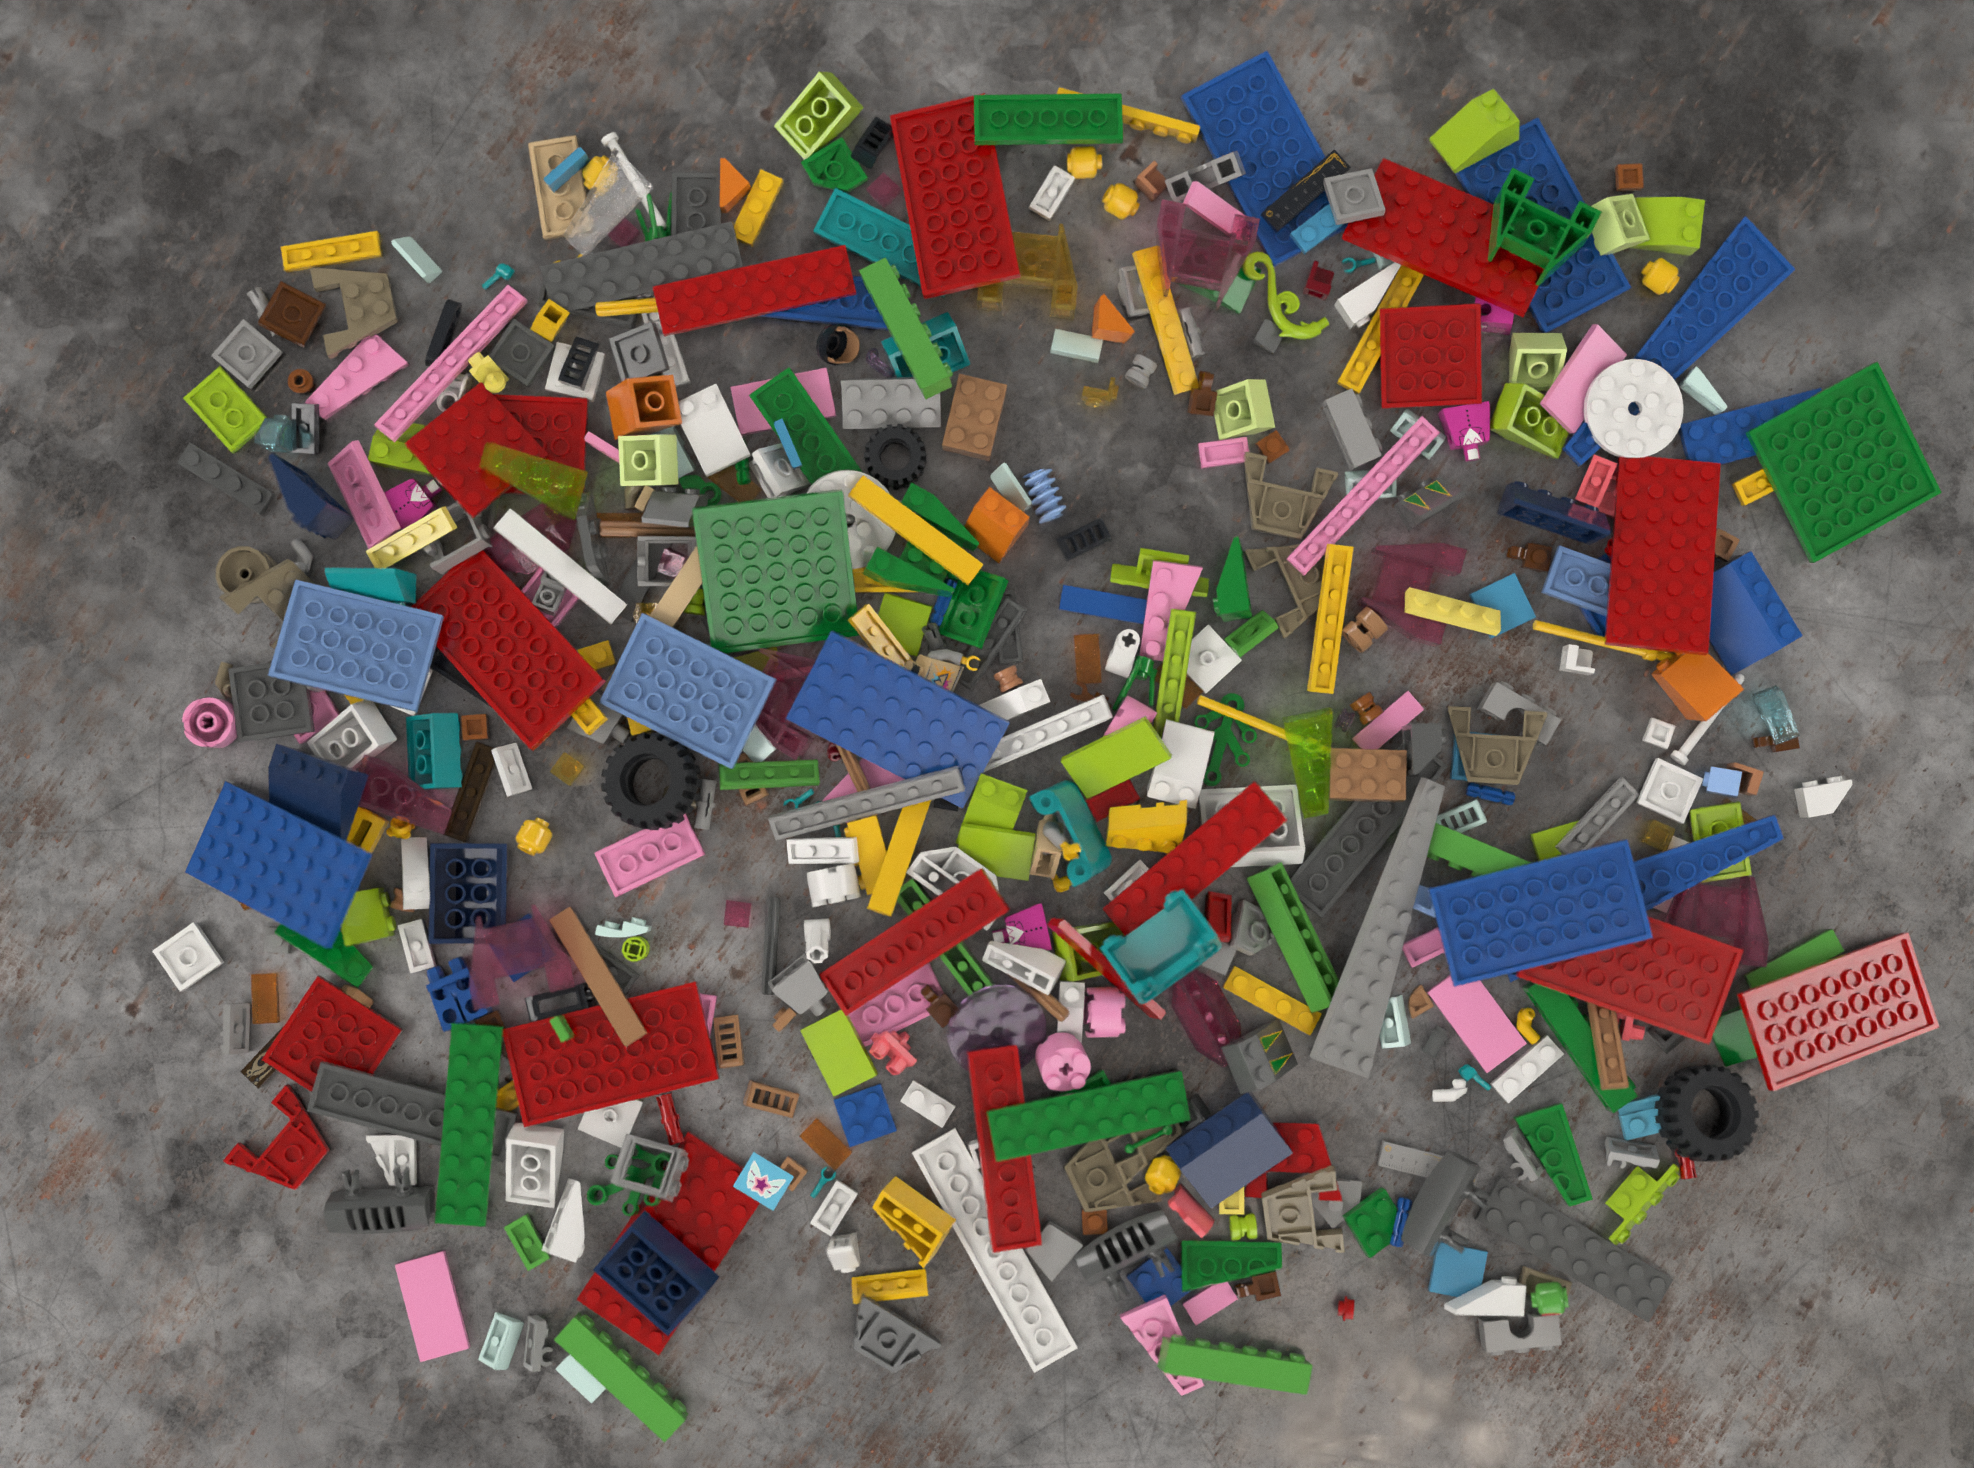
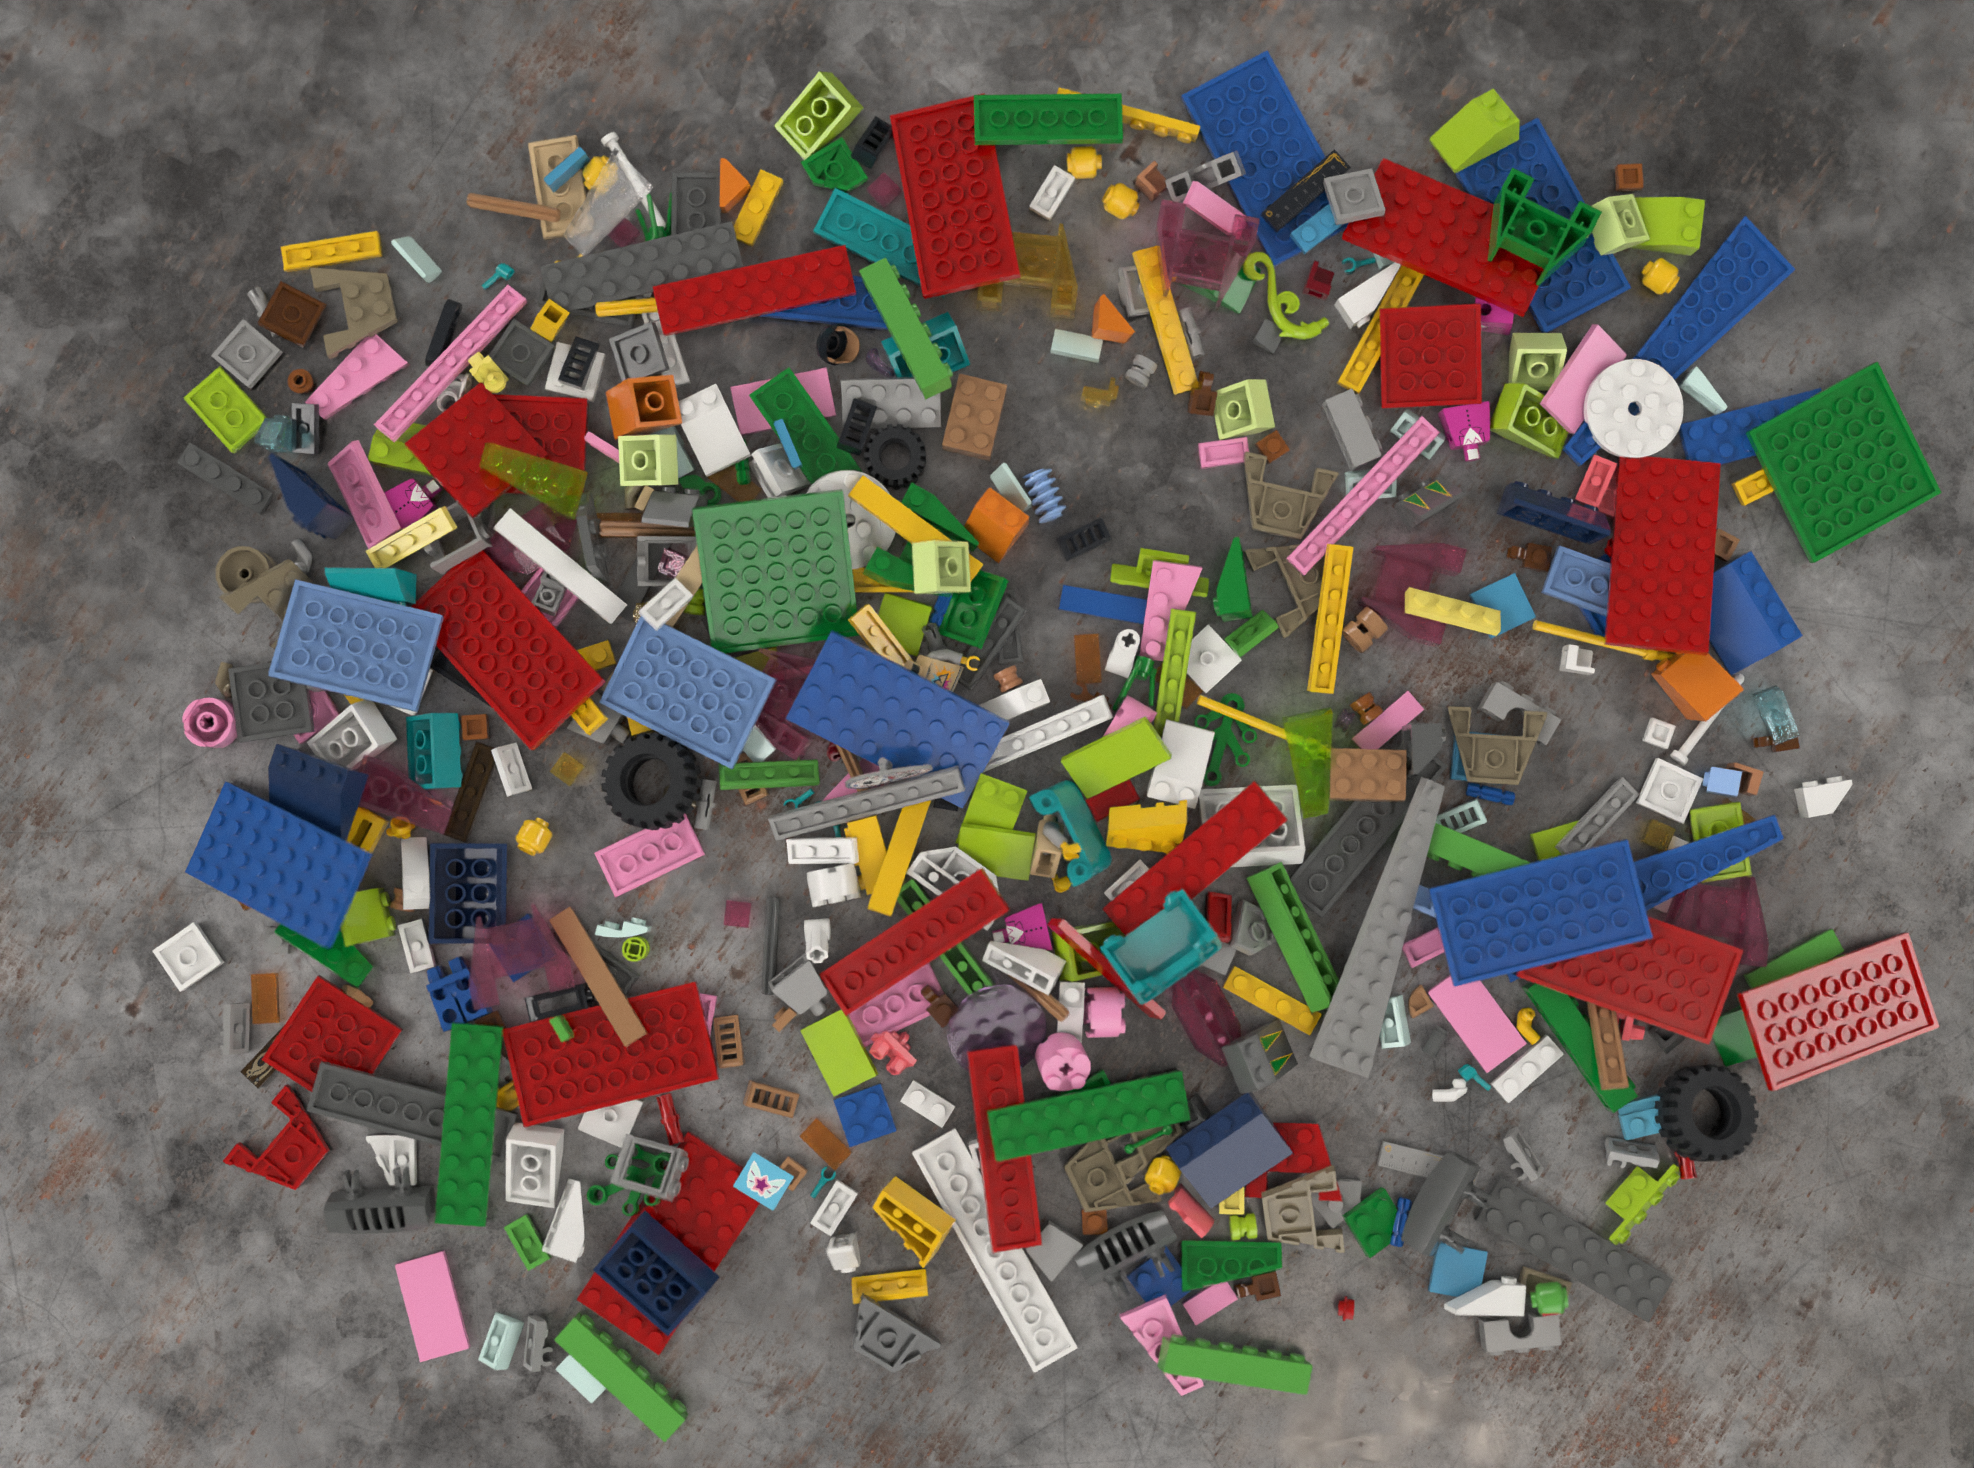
(513, 207): none -> medium nougat axle
(665, 604): none -> white plate
(847, 445): none -> black slope
(886, 775): none -> shield
(941, 567): none -> yellowish green slope
(1555, 1147): green wing -> none

